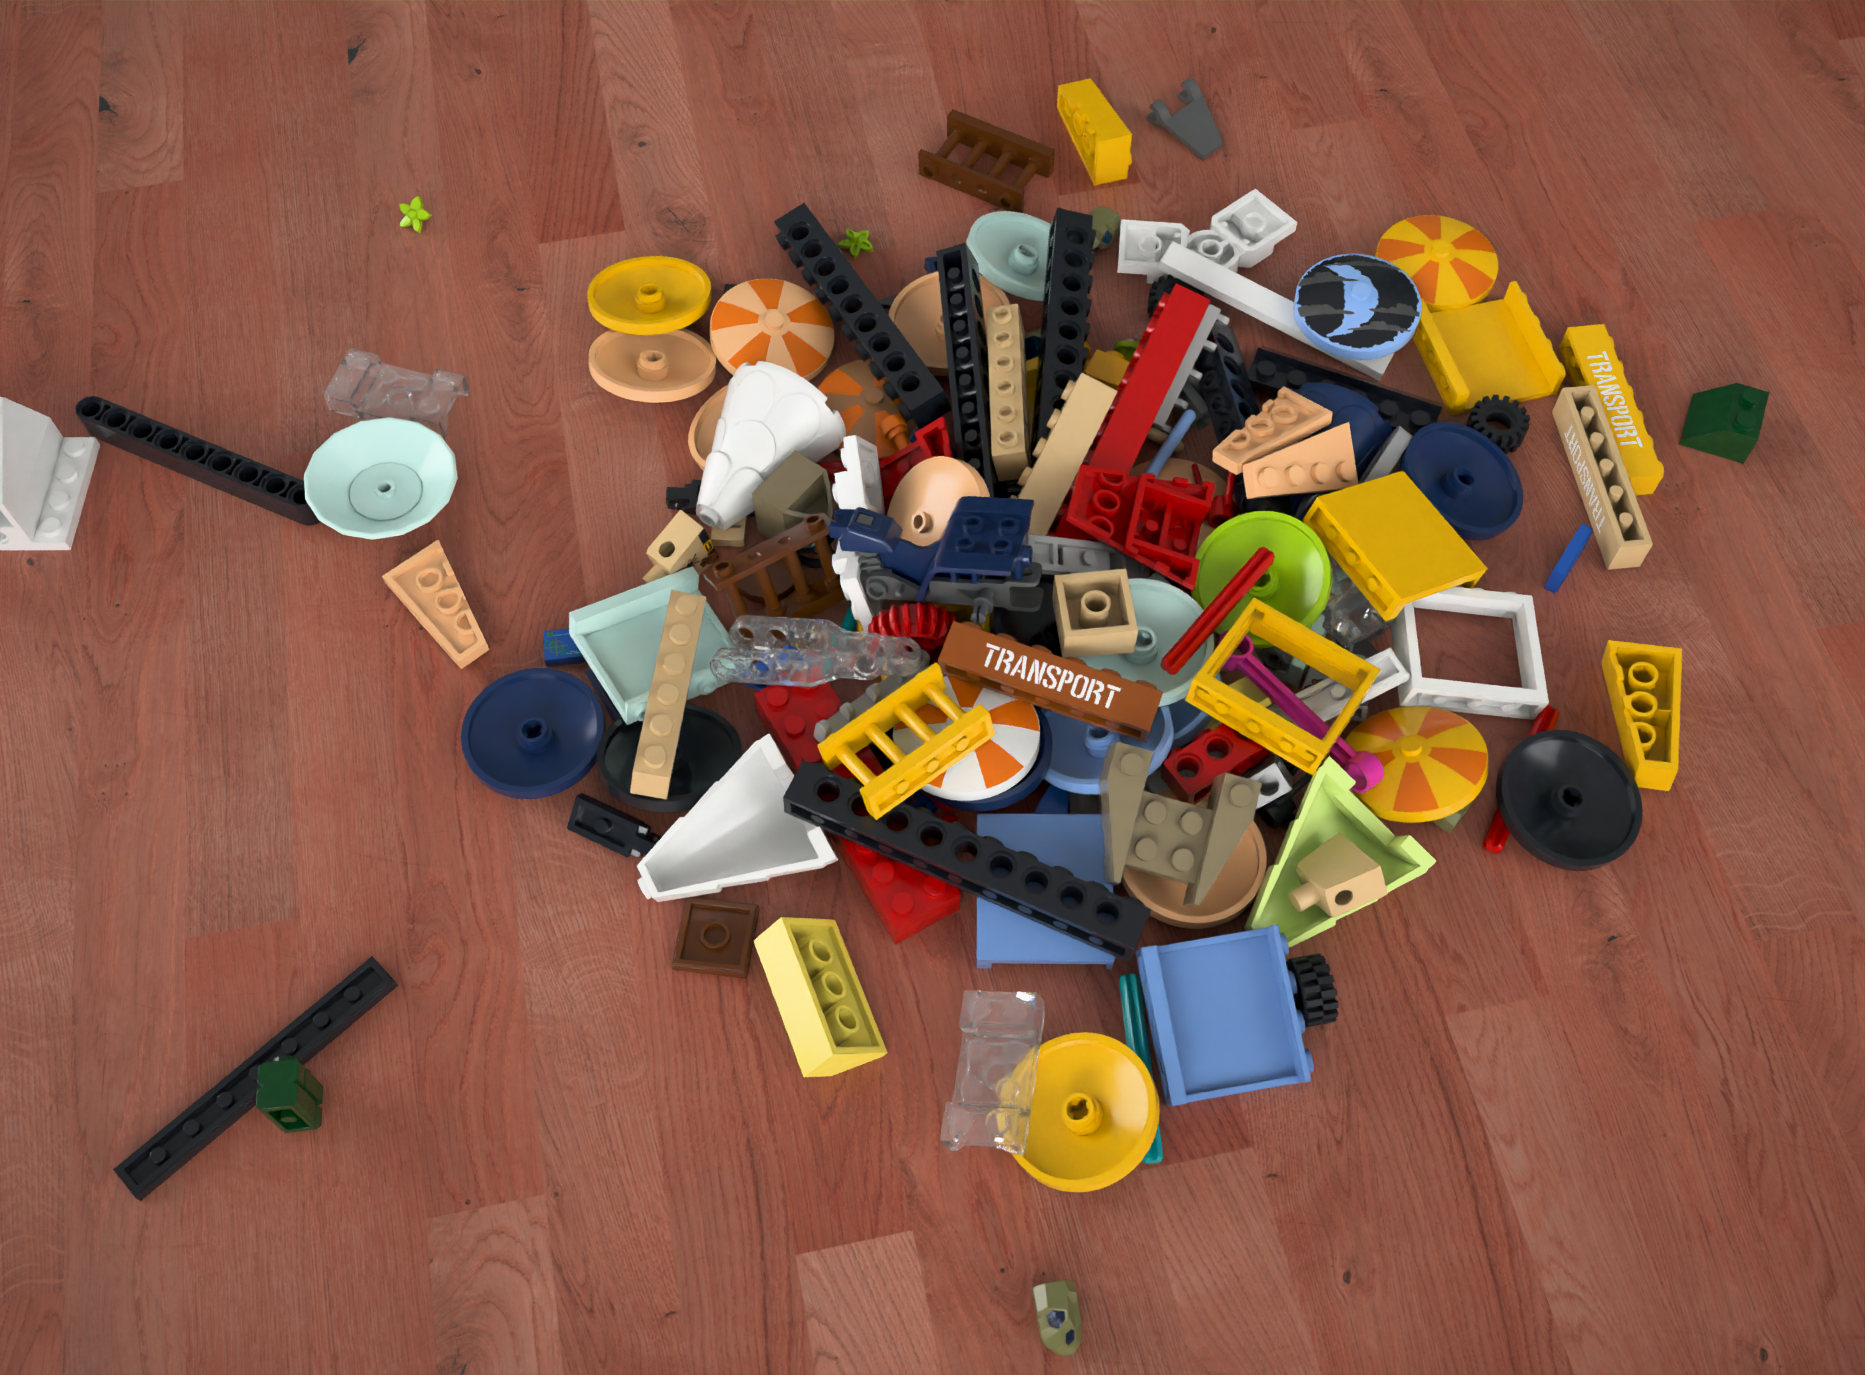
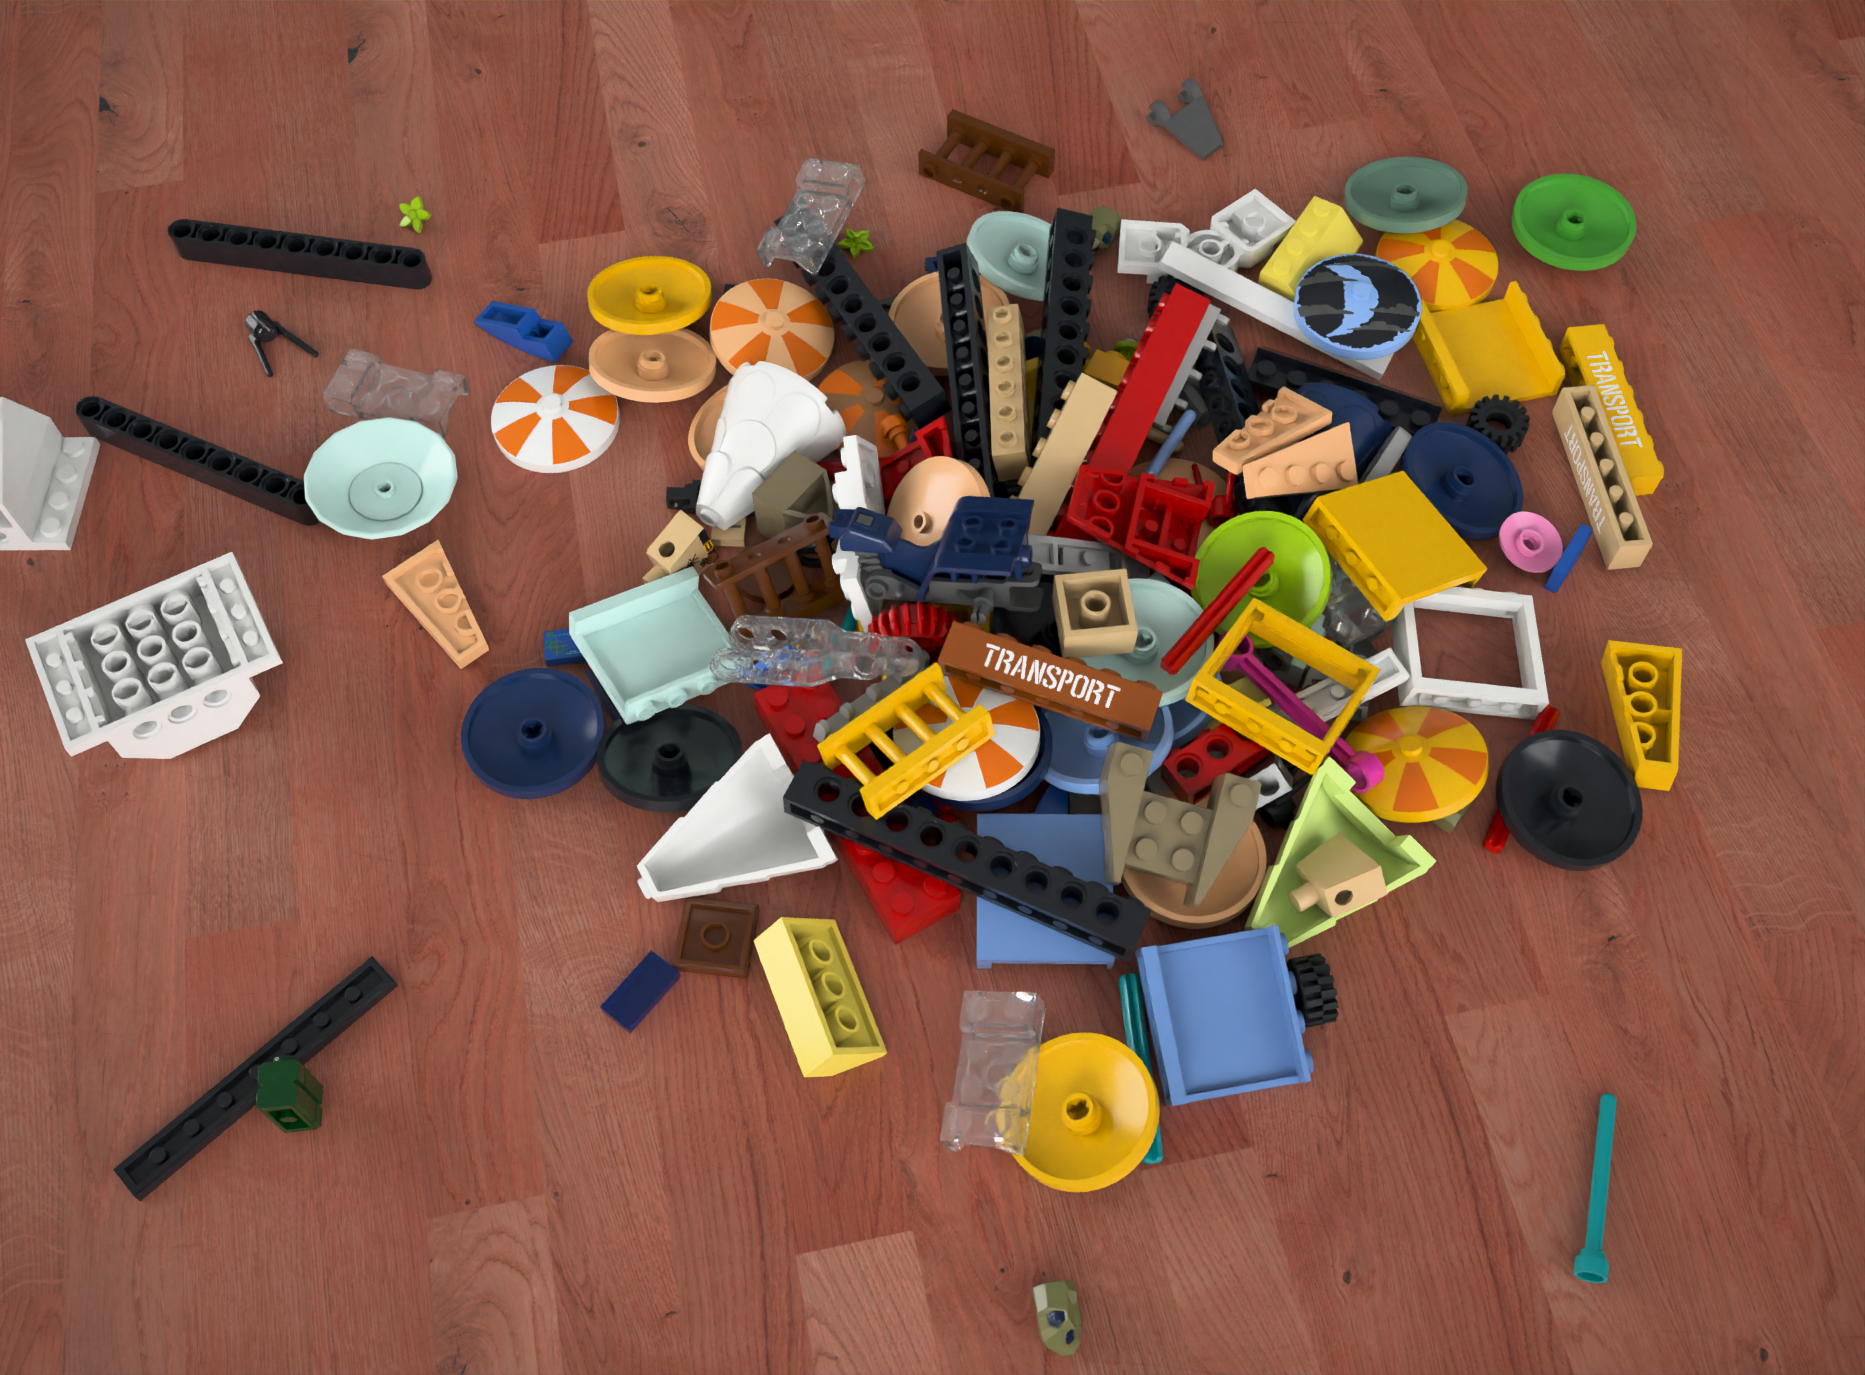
(158, 665): none -> white wedge
(265, 329): none -> black plant
(300, 254): none -> black beam
(525, 330): none -> blue slope
(554, 419): none -> dish
(611, 827): black hinge -> none
(640, 991): none -> clear blue tile
(668, 695): tan brick -> none
(814, 215): none -> clear piece
(1096, 131): yellow wedge -> none
(1317, 234): none -> light yellow slope
(1405, 194): none -> sand green dish
(1530, 542): none -> bright pink dish
(1573, 222): none -> bright green dish
(1592, 1262): none -> teal piece
(1725, 421): dark green slope -> none

